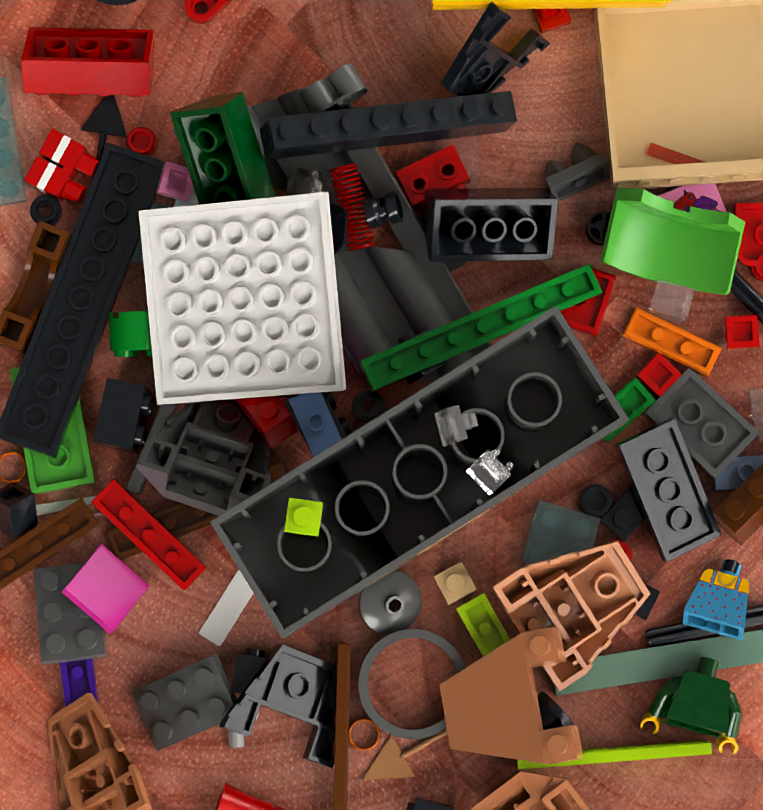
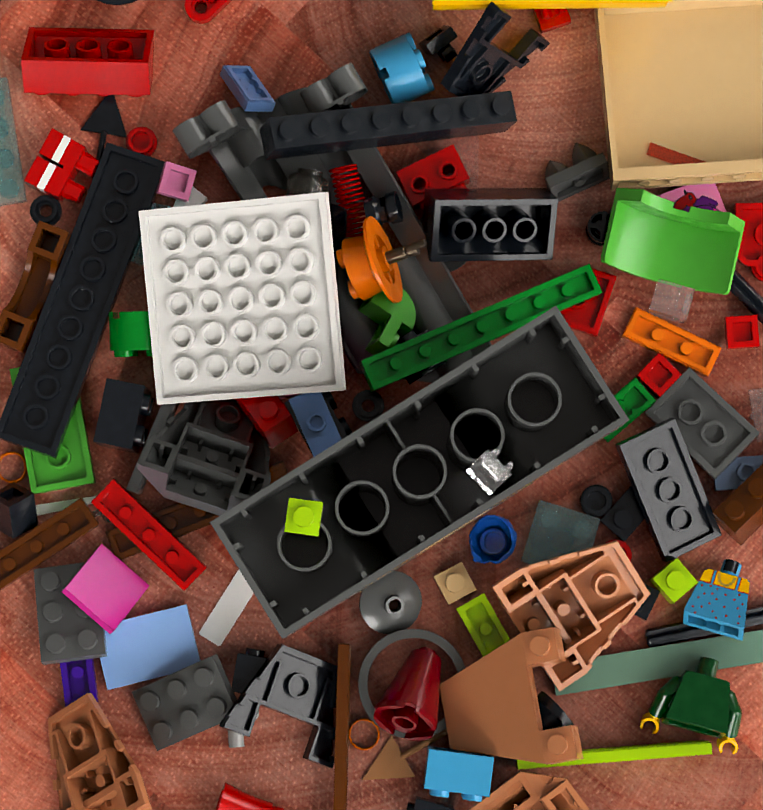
(149, 647): none -> light blue tile
(222, 150): dark green slope -> none
(247, 88): none -> medium blue plate
(373, 262): none -> orange piece
(393, 320): none -> bright green brick
(401, 69): none -> dark azure brick
(412, 697): none -> dark red cone
(440, 43): none -> black tile
(453, 425): clear tile -> none
(458, 773): none -> dark azure brick
(492, 539): none -> blue hair
(673, 580): none -> lime brick

